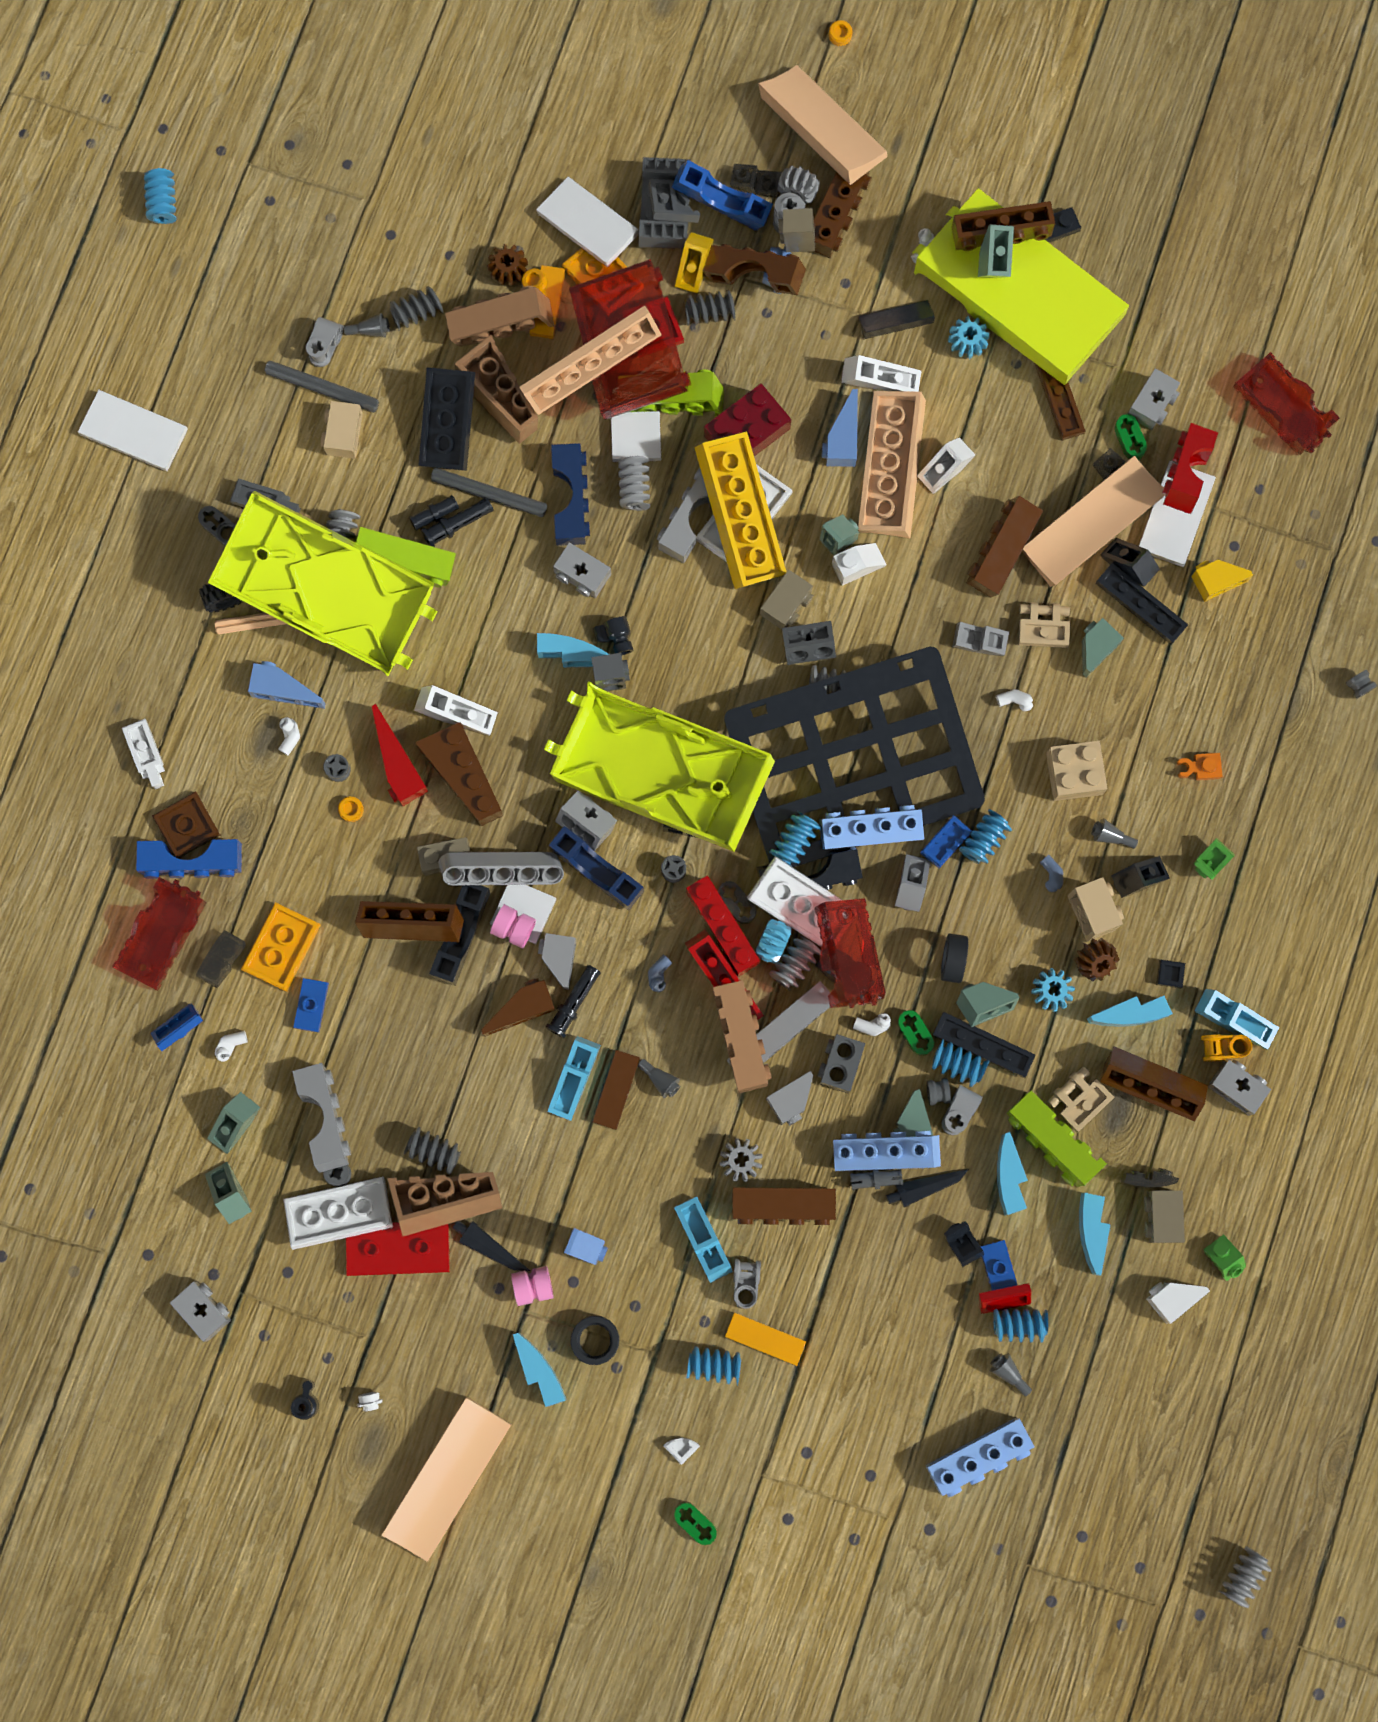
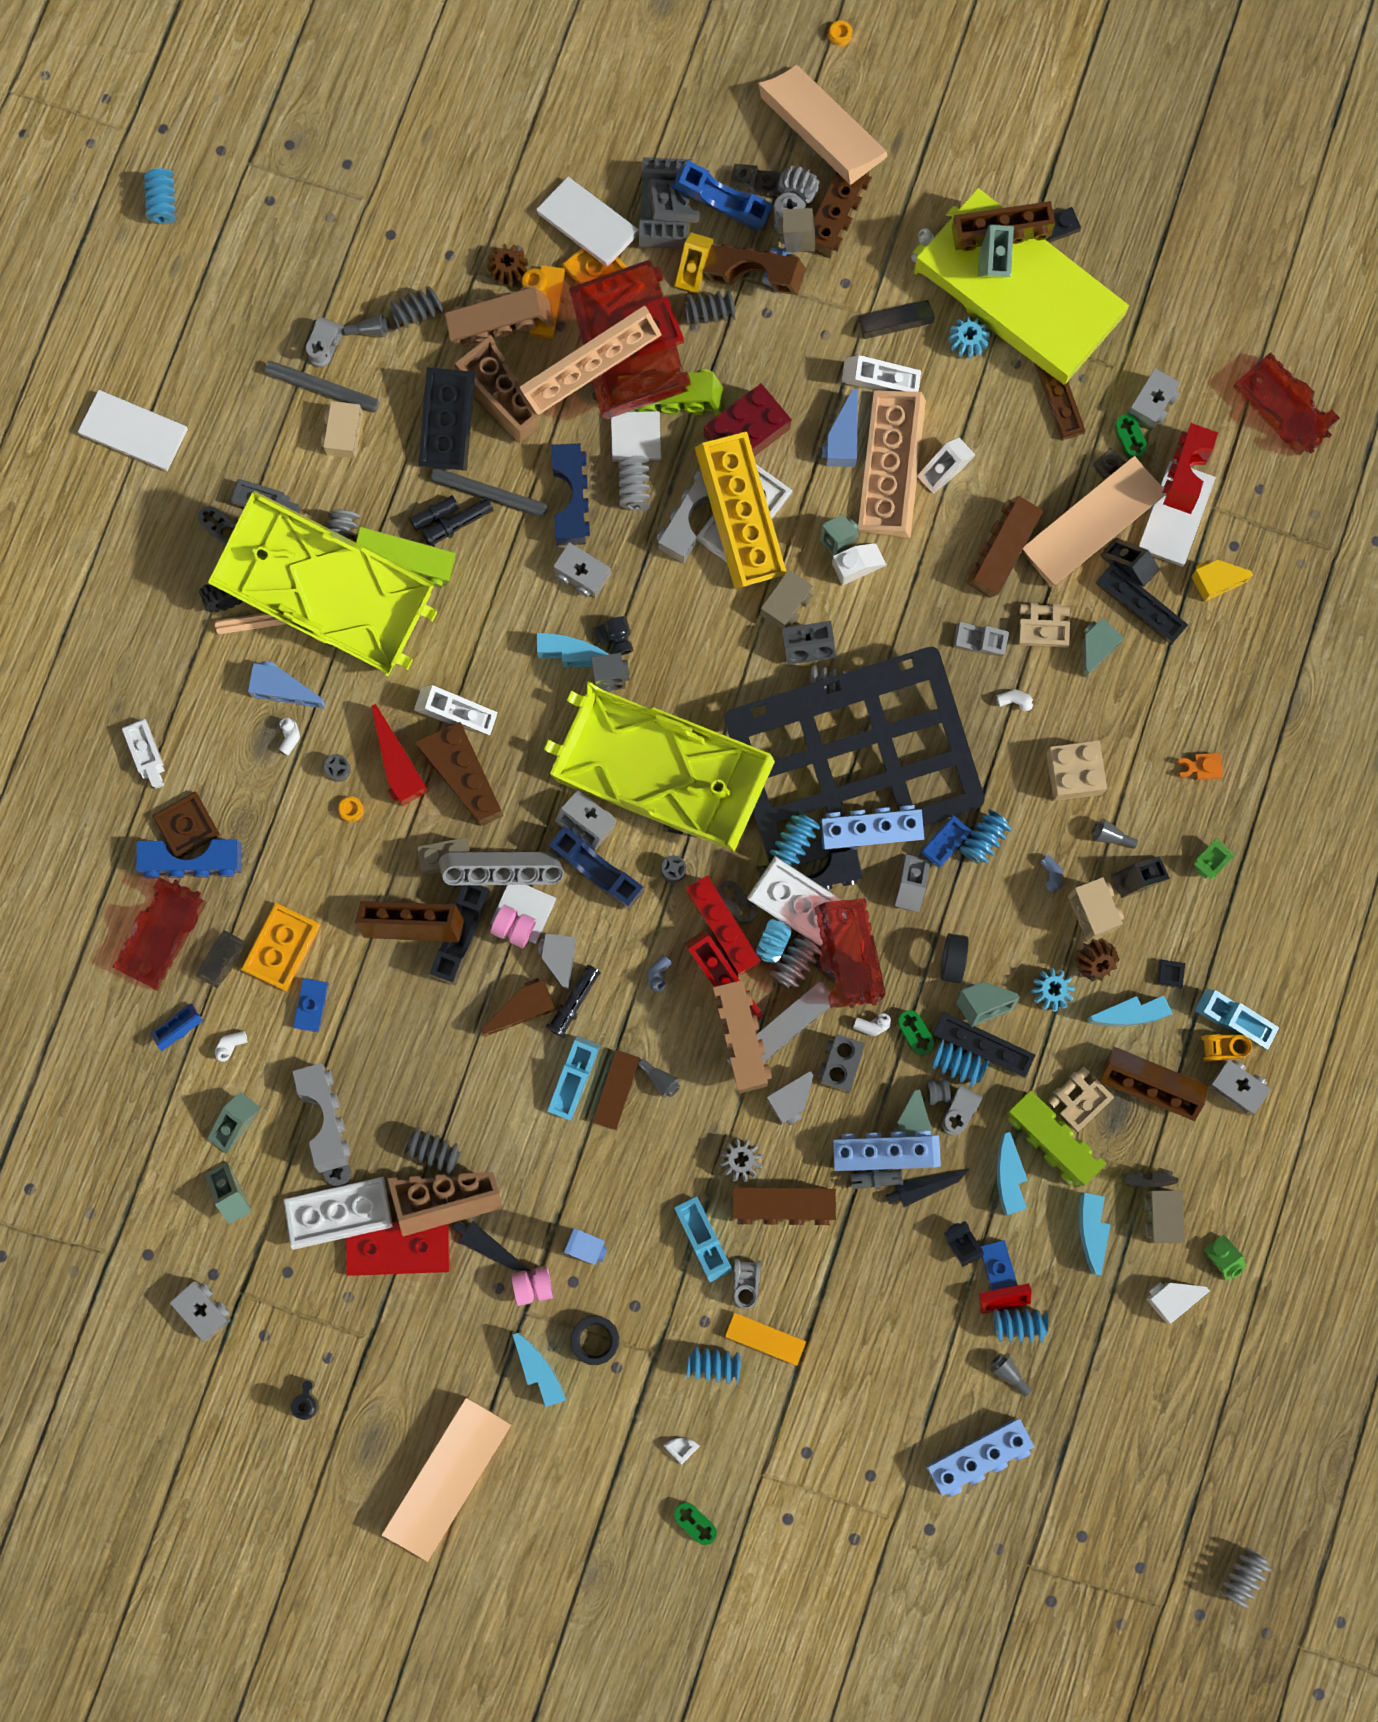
(369, 1401): white plate -> none
(1361, 684): dark grey wheel -> none

